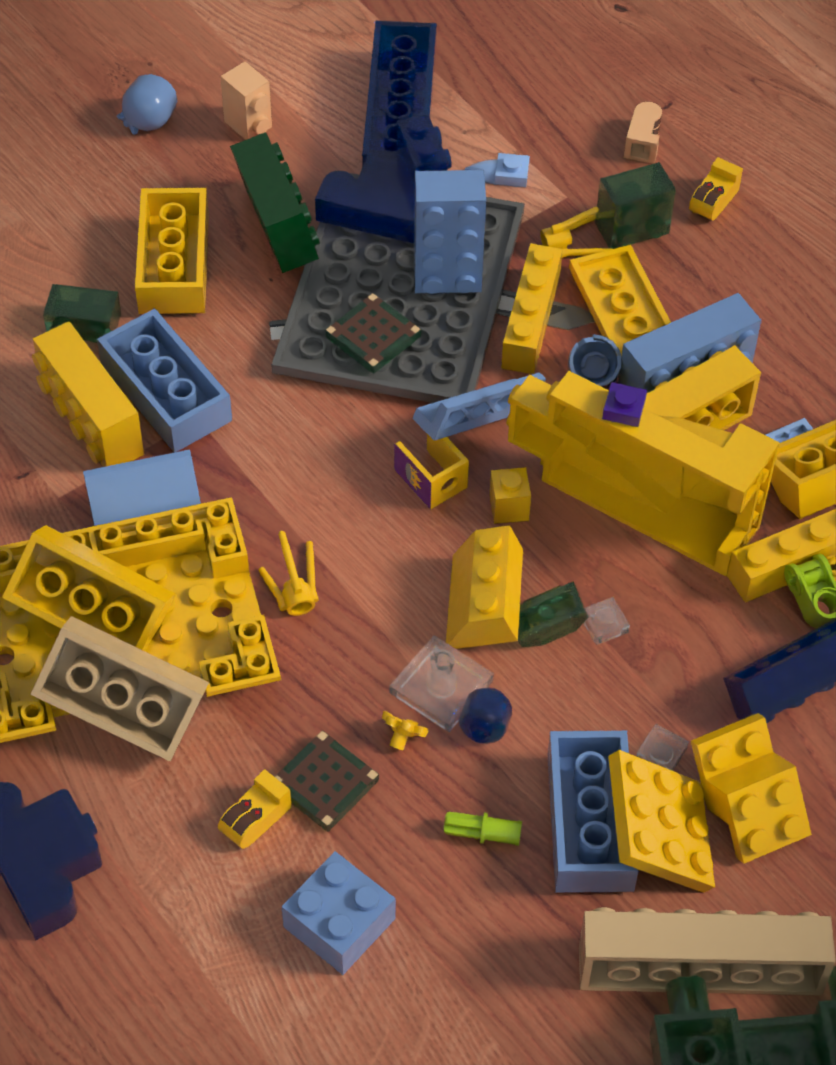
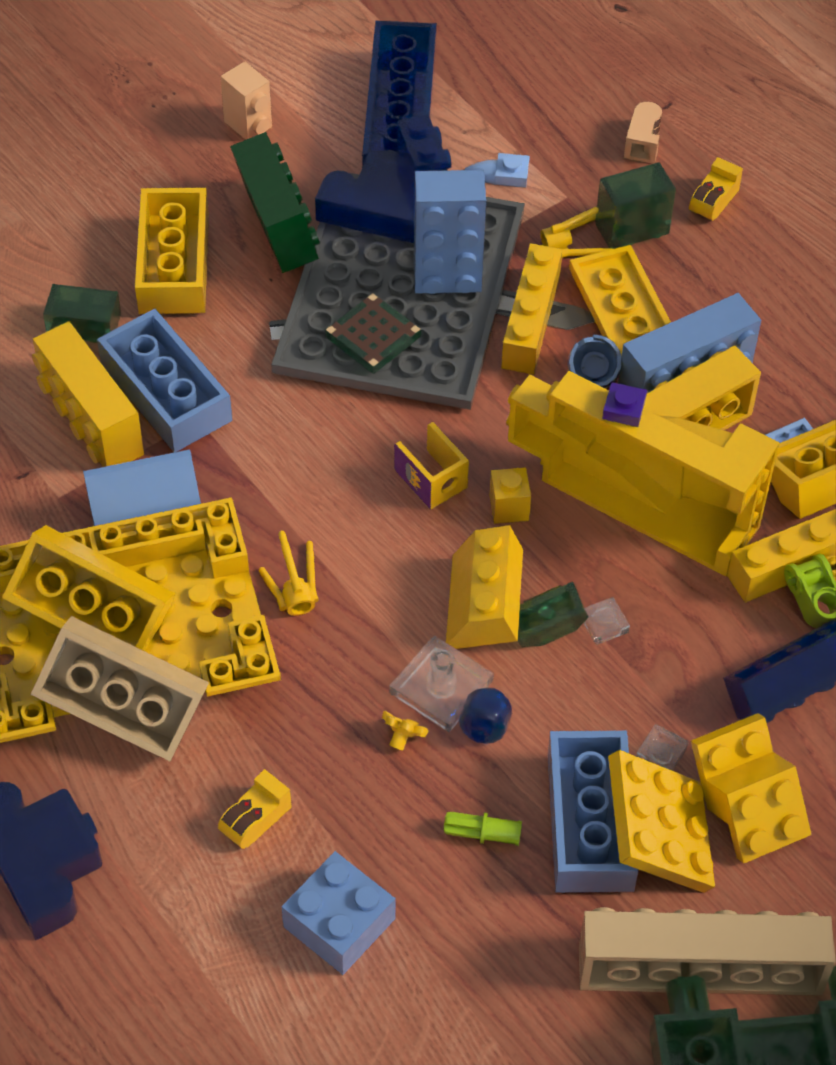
(147, 103): medium blue helmet -> none
(326, 780): tile -> none
(468, 409): medium blue fence -> none

